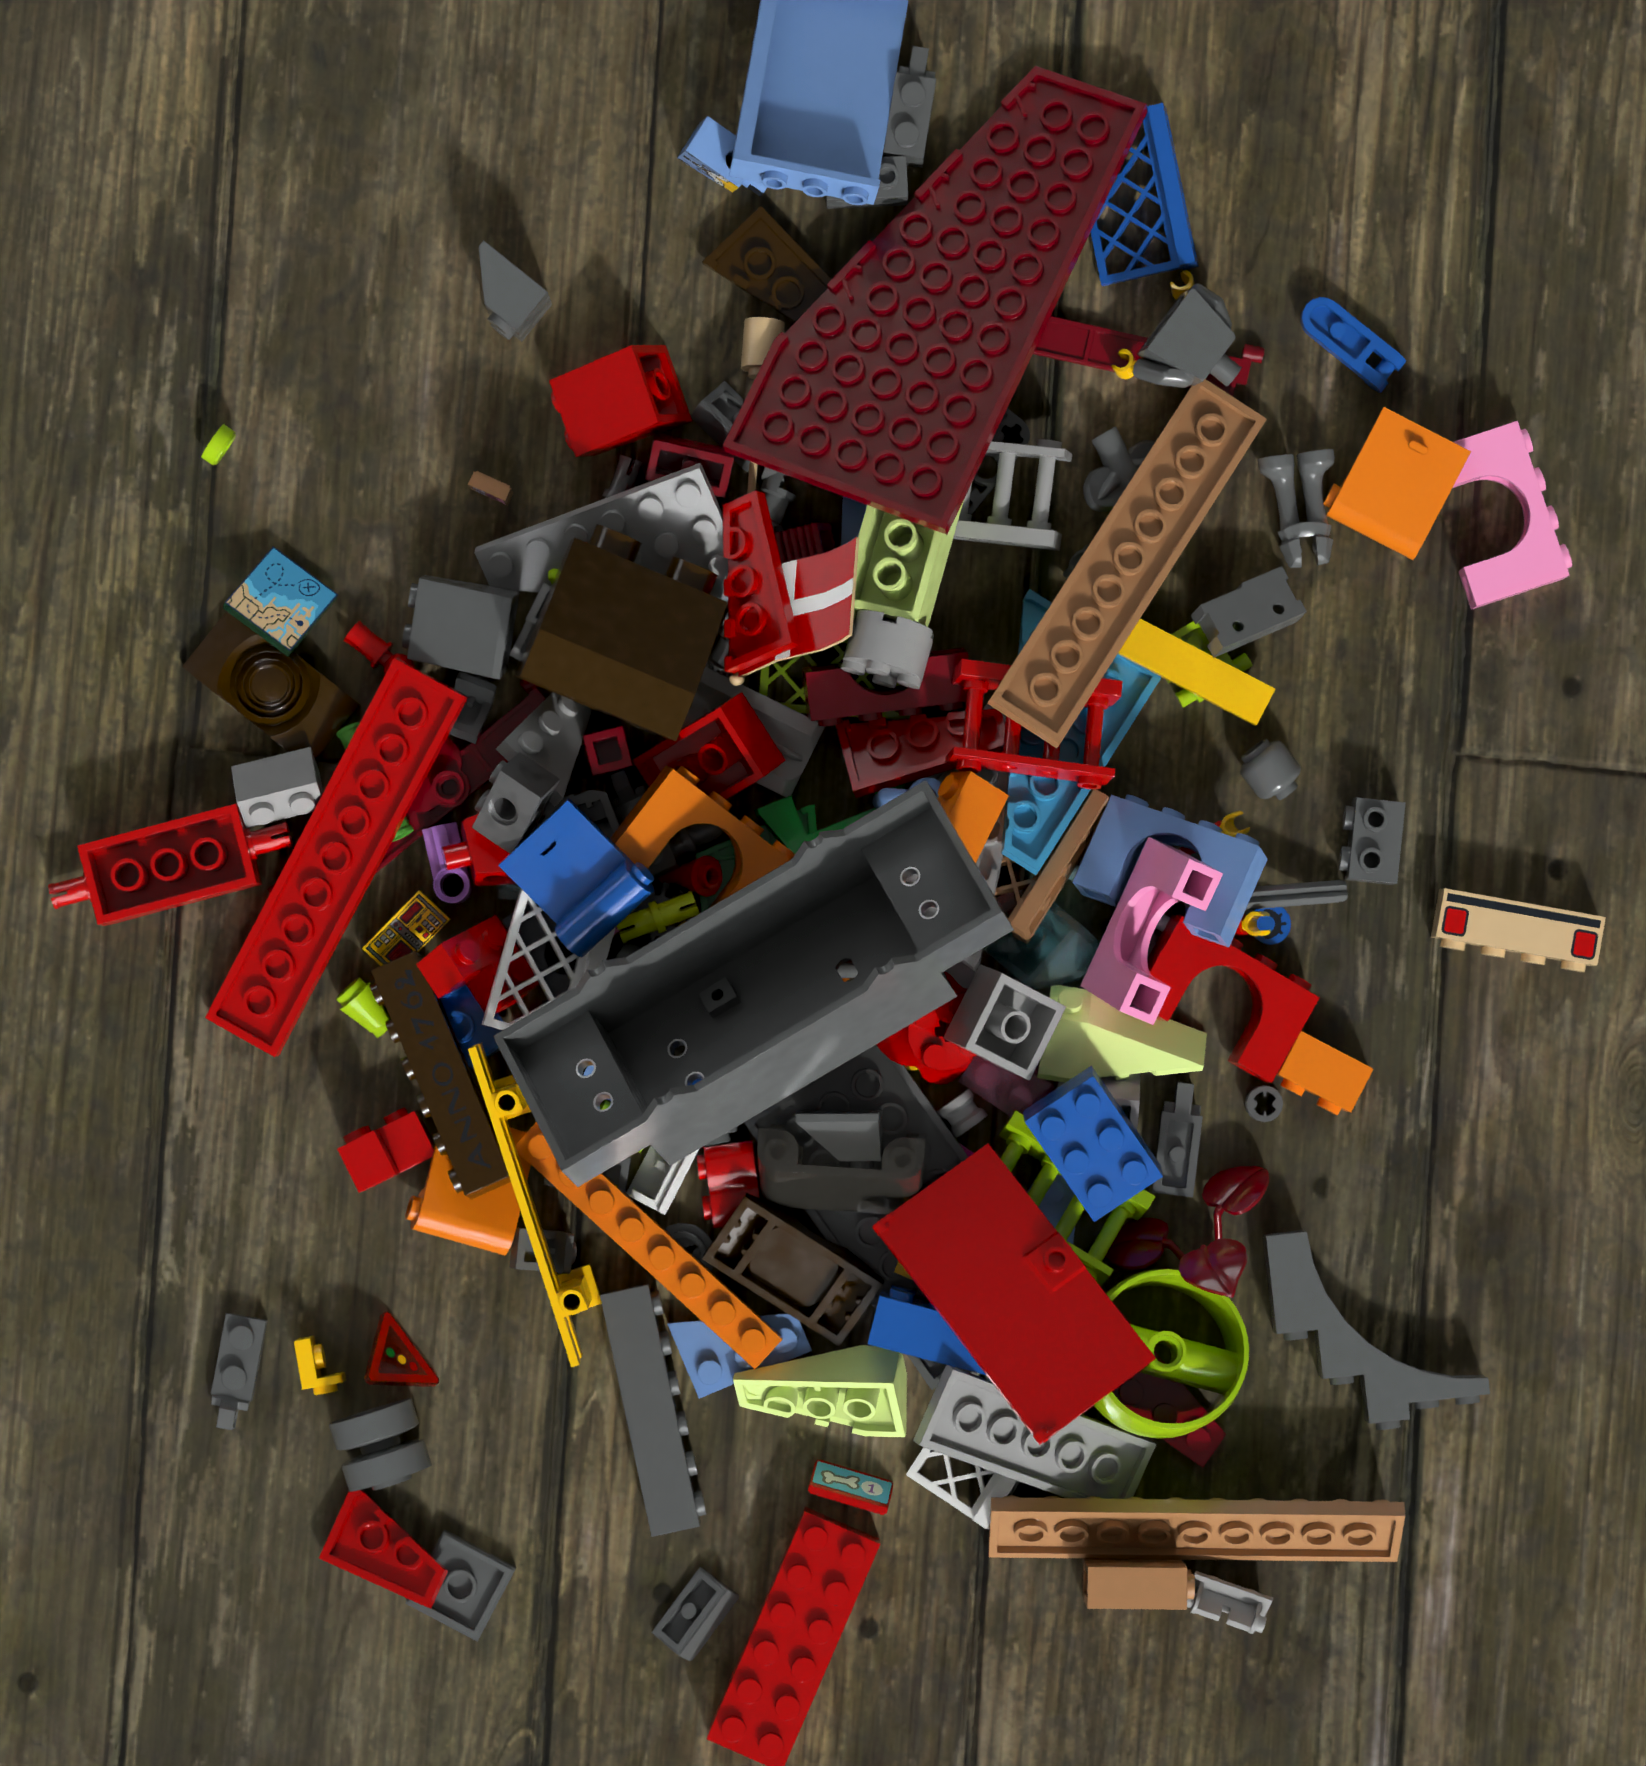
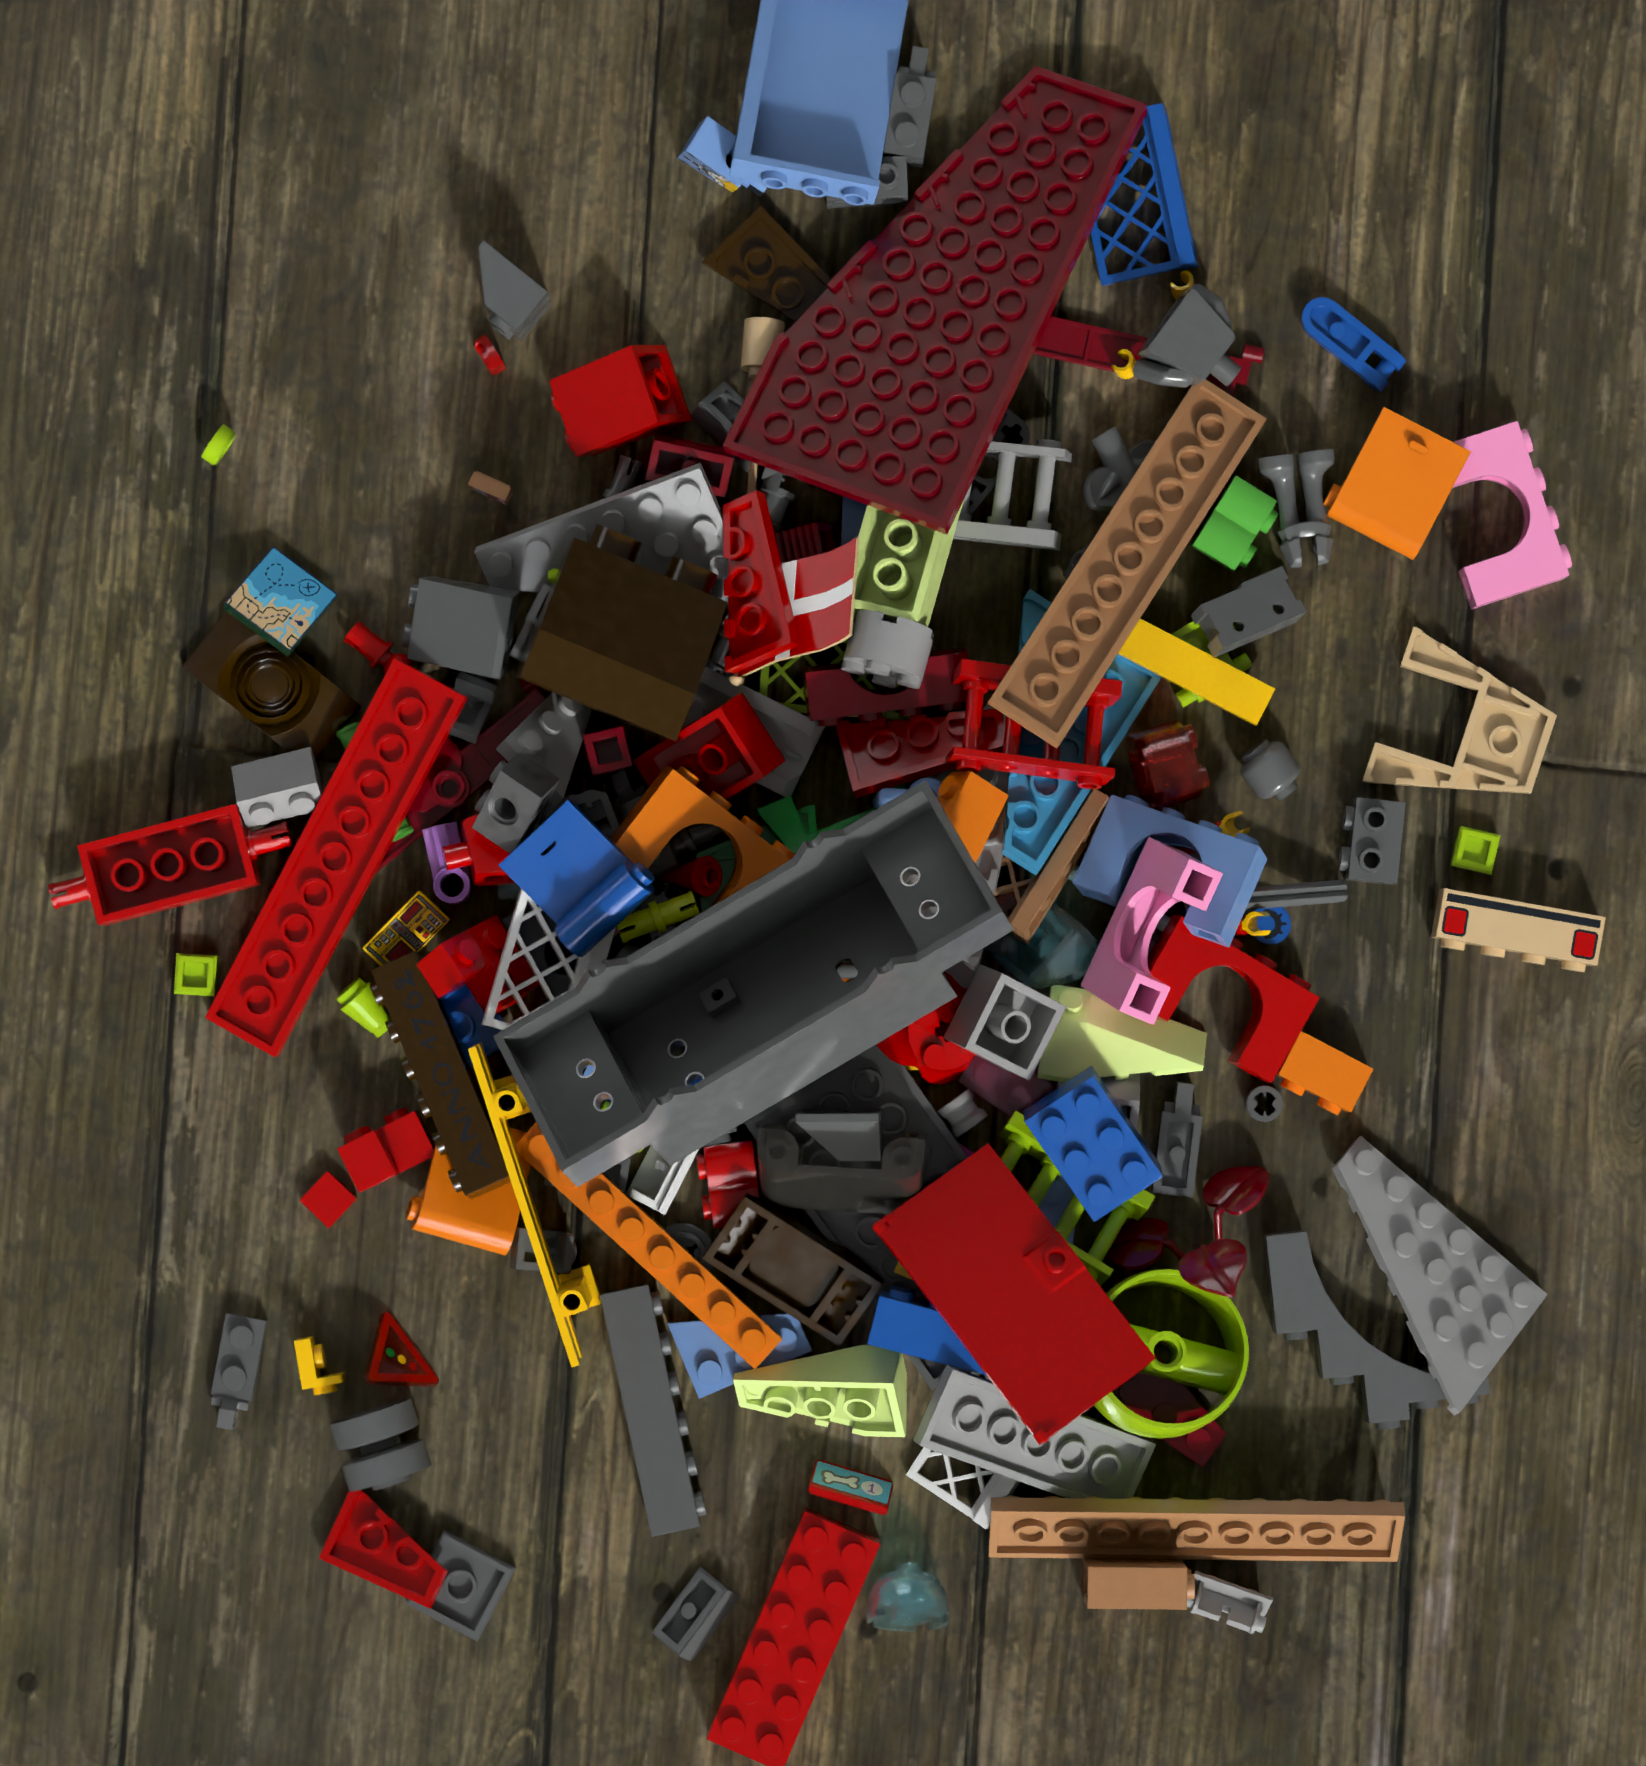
(196, 974): none -> lime tile
(328, 1199): none -> red tile
(489, 355): none -> red tile
(907, 1599): none -> clear light blue cylinder
(1167, 764): none -> clear red brick
(1234, 525): none -> bright green brick
(1452, 1284): none -> light grey wing
(1475, 850): none -> lime tile
(1500, 742): none -> tan wing

